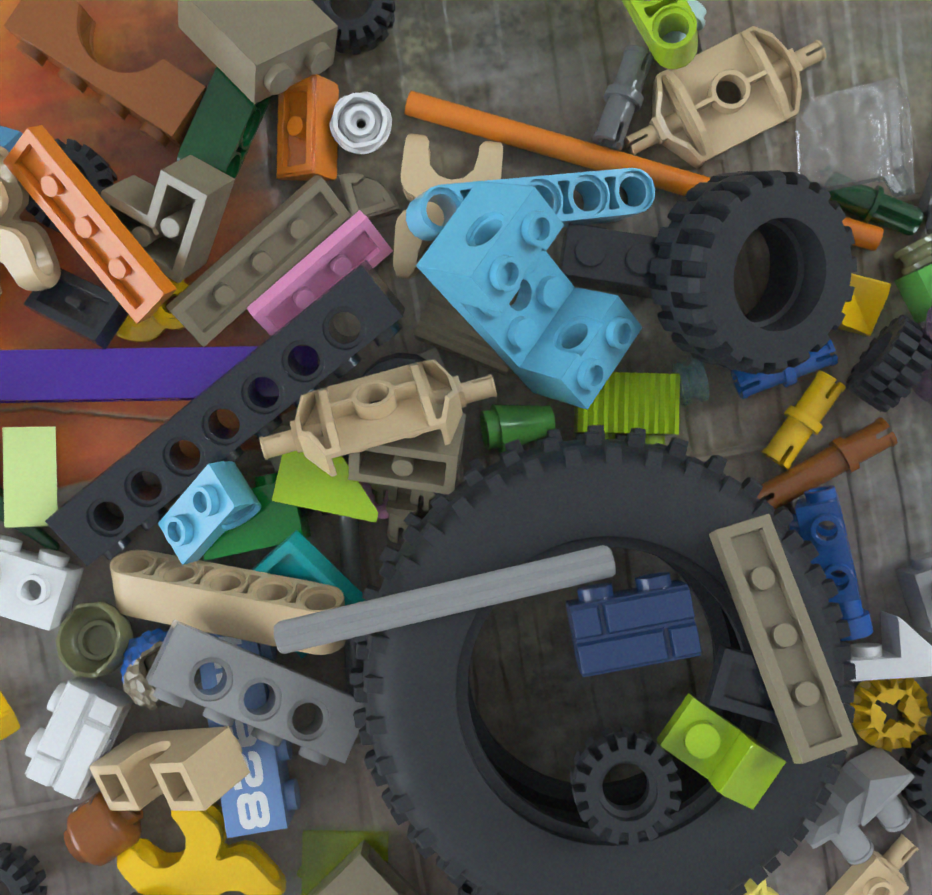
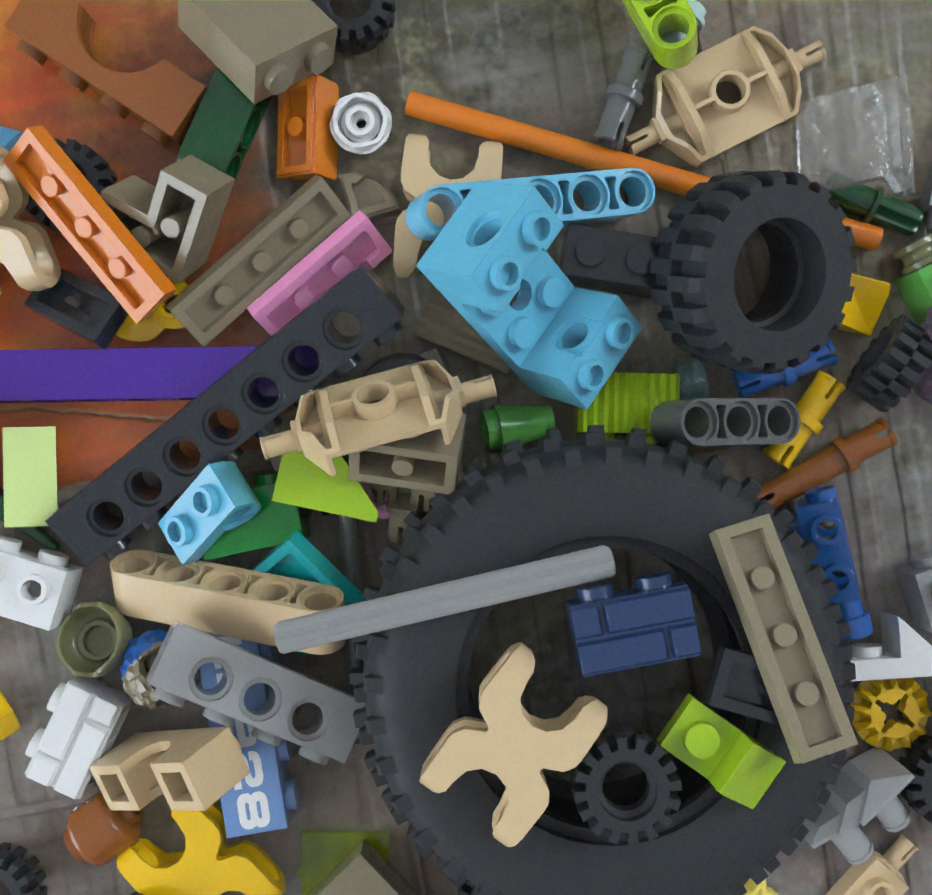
(514, 744): none -> tan piece
(725, 421): none -> dark grey beam

